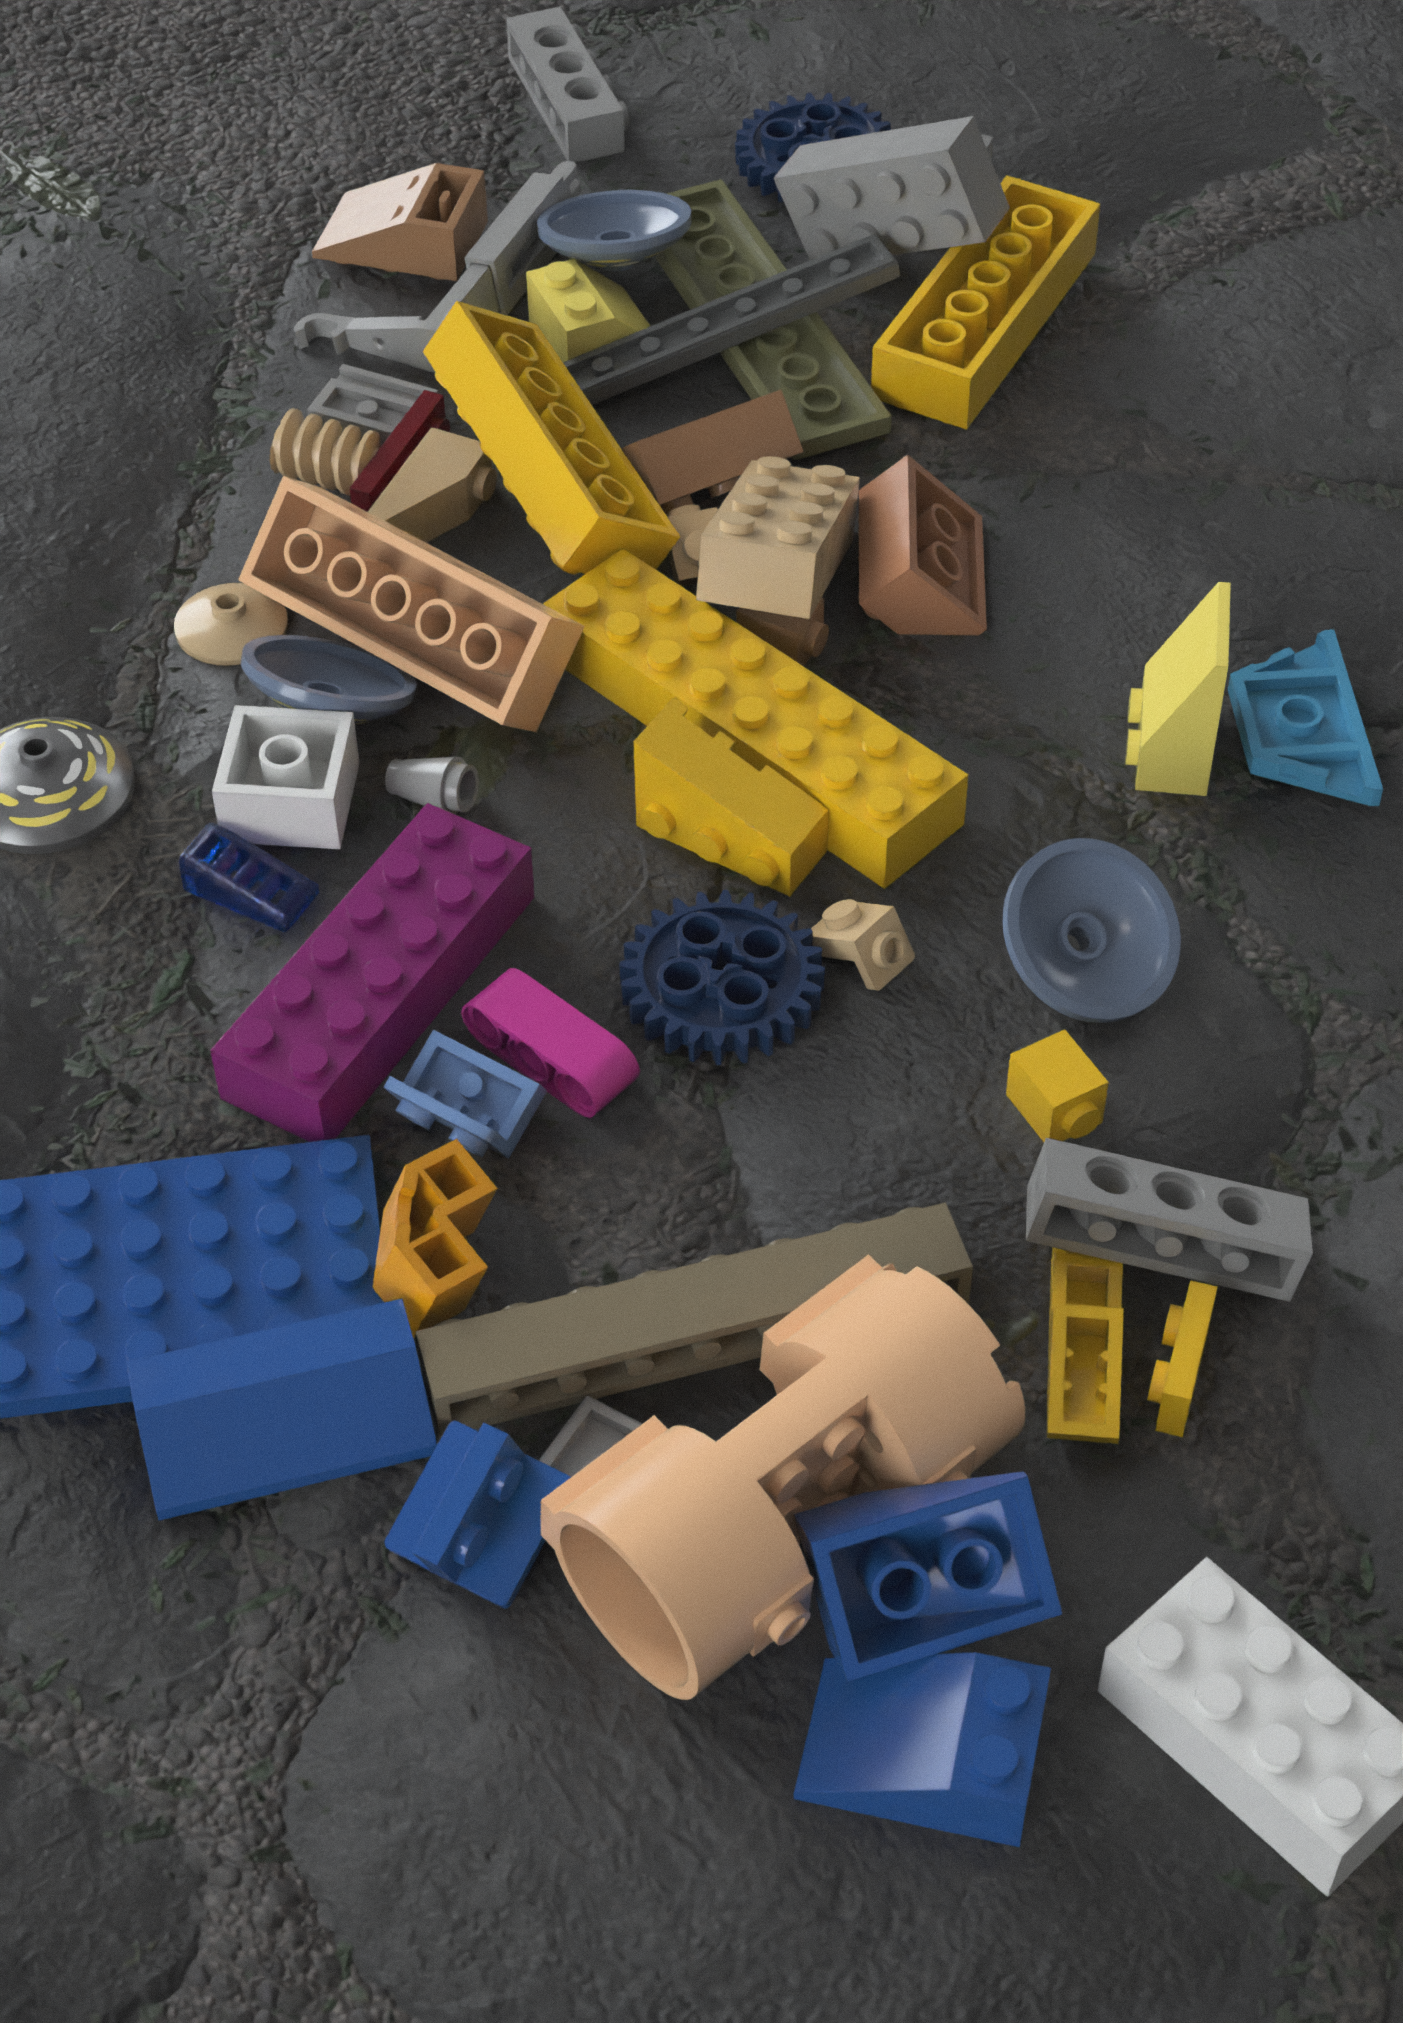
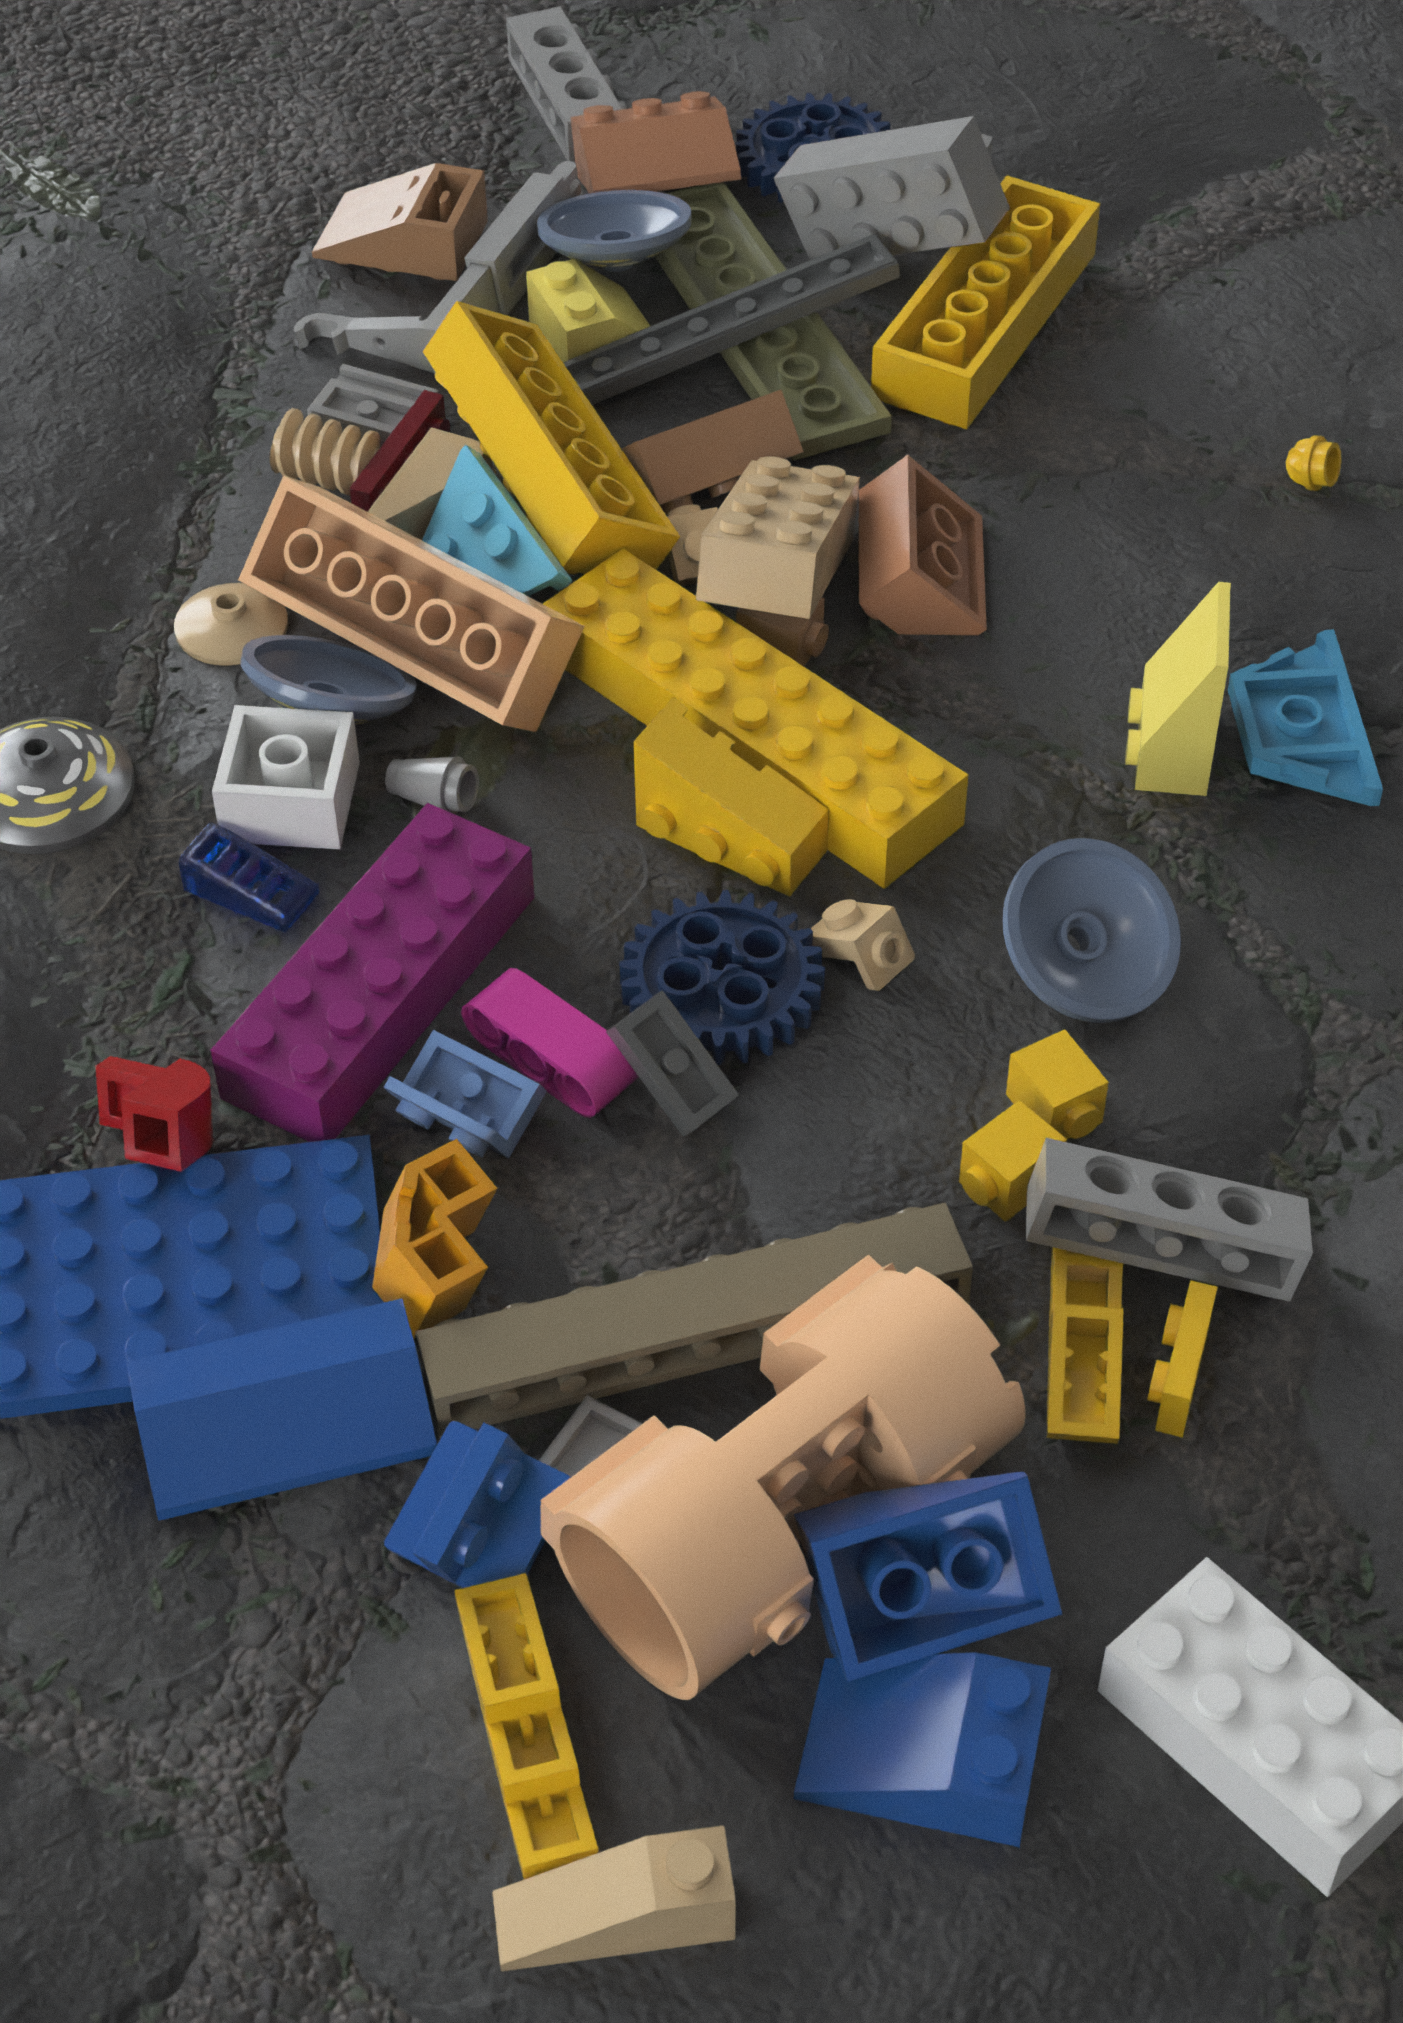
(158, 1108): none -> red brick
(489, 531): none -> medium azure wing
(525, 1725): none -> yellow slope
(620, 1902): none -> tan slope
(655, 145): none -> nougat slope
(672, 1063): none -> dark grey plate
(1002, 1158): none -> yellow brick
(1314, 463): none -> yellow plate

